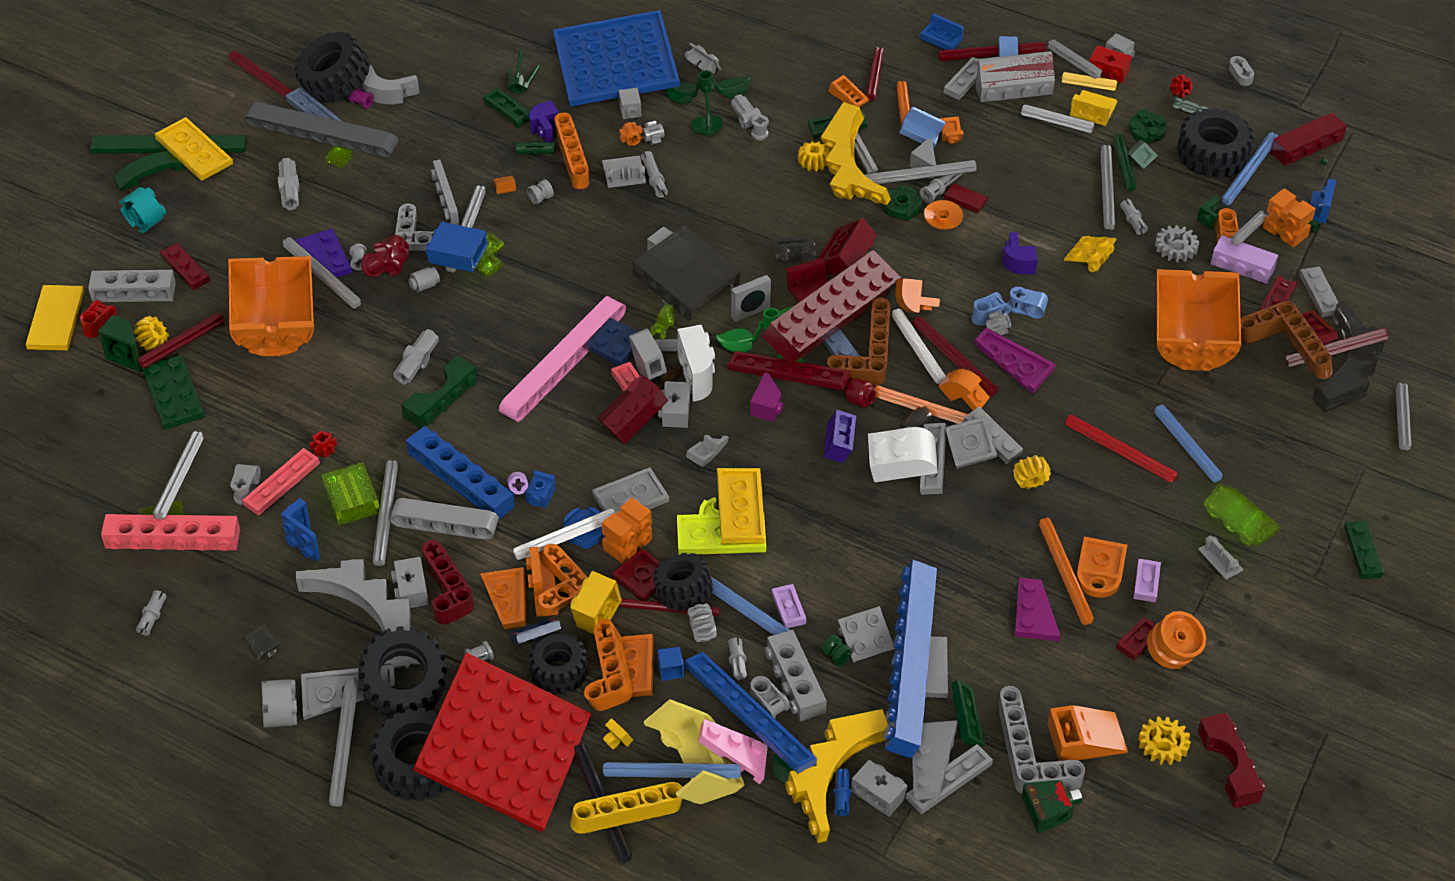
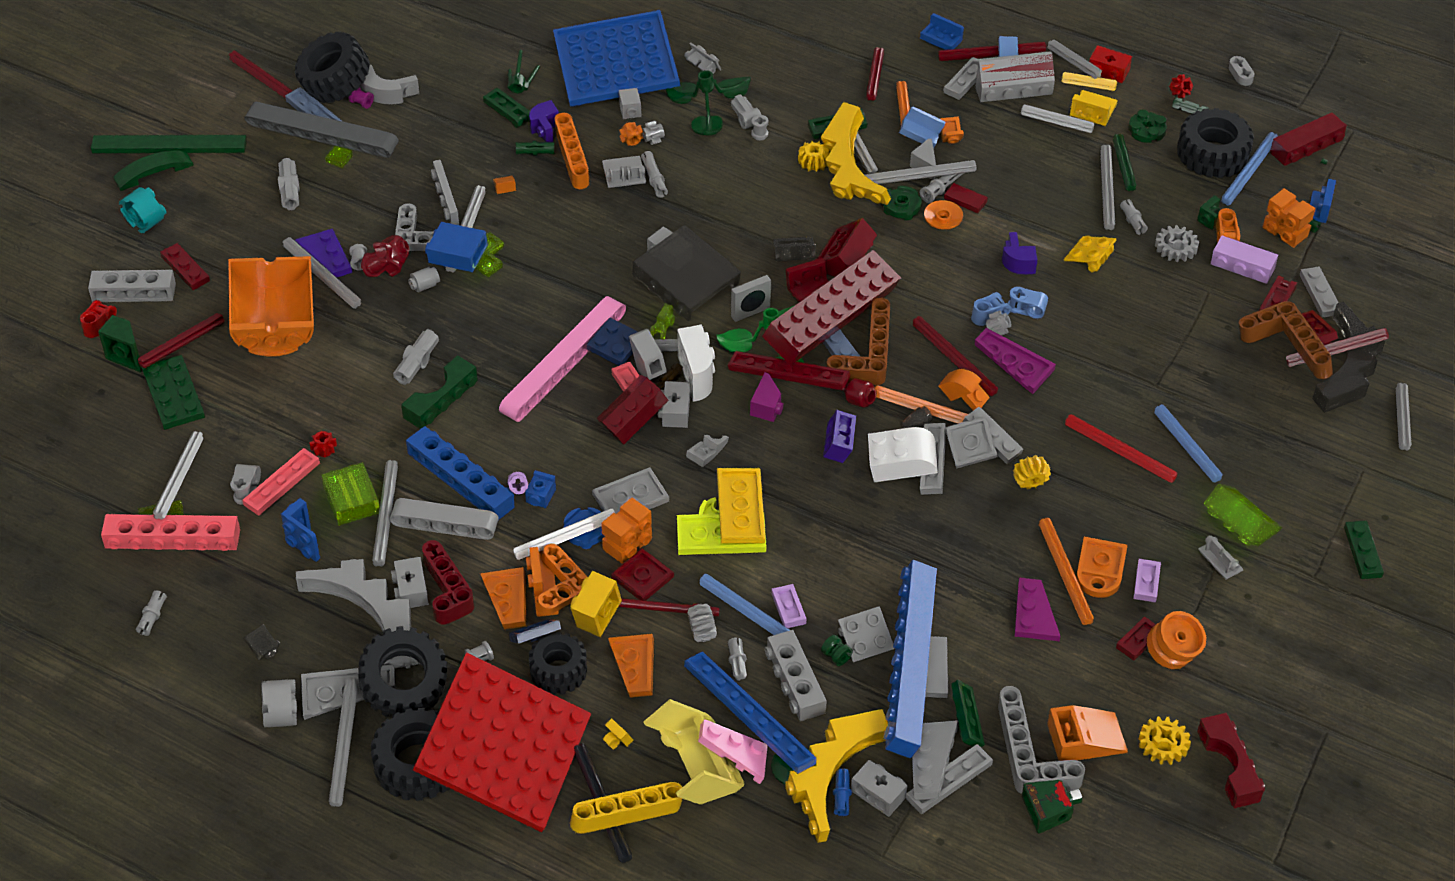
(55, 317): yellow tile -> none
(150, 333): yellow gear -> none
(193, 148): yellow tile -> none
(539, 192): light grey wheel -> none
(615, 685): orange beam -> none
(670, 663): blue piece -> none
(678, 770): medium blue axle -> none
(683, 581): black tyre -> none
(771, 698): light grey piece -> none
(842, 85): orange slope -> none
(909, 296): brick -> none
(918, 346): white axle -> none
(1121, 44): light grey brick -> none
(1142, 154): sand green panel -> none
(1198, 318): orange cylinder -> none
(1248, 228): light grey axle -> none

